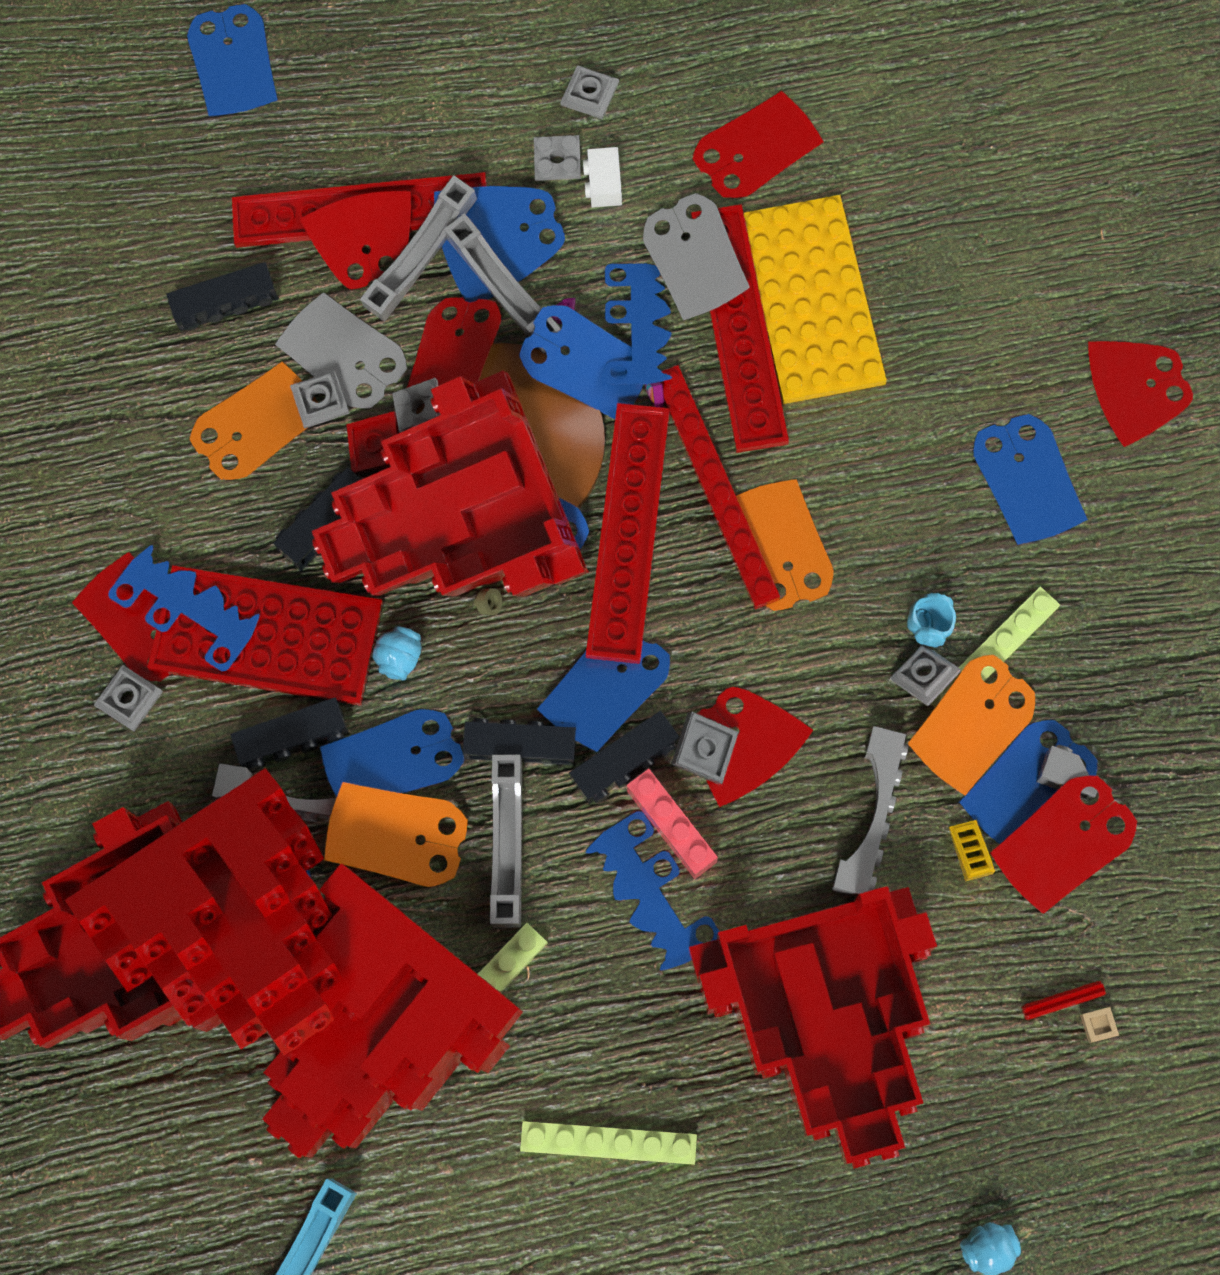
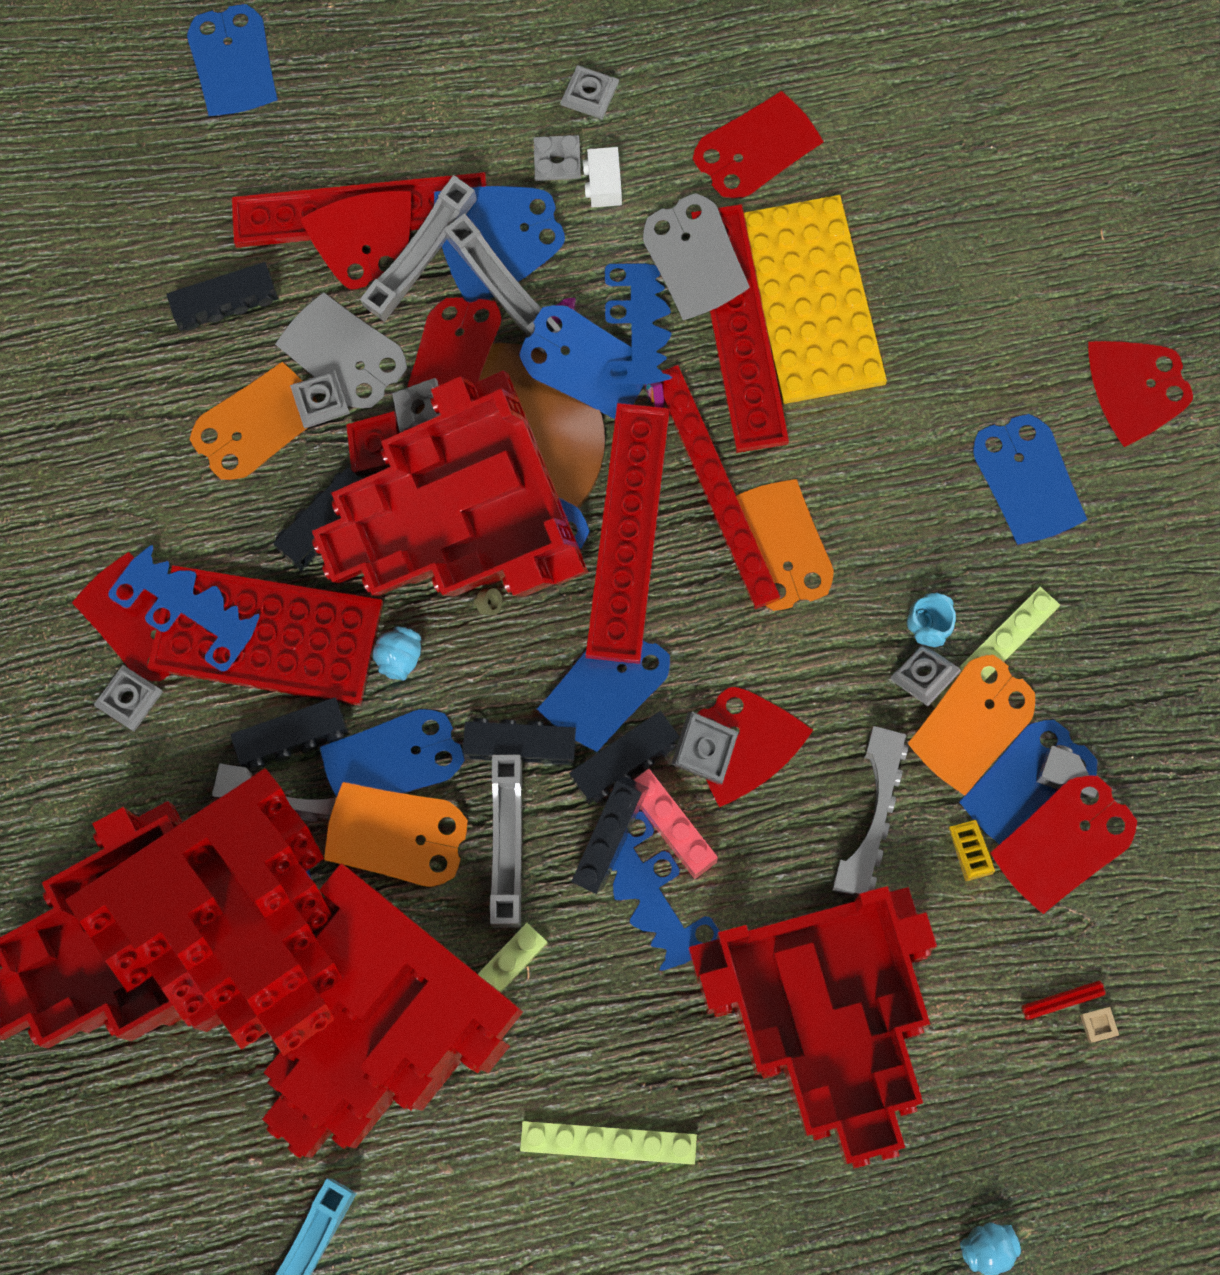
(610, 834): none -> black brick

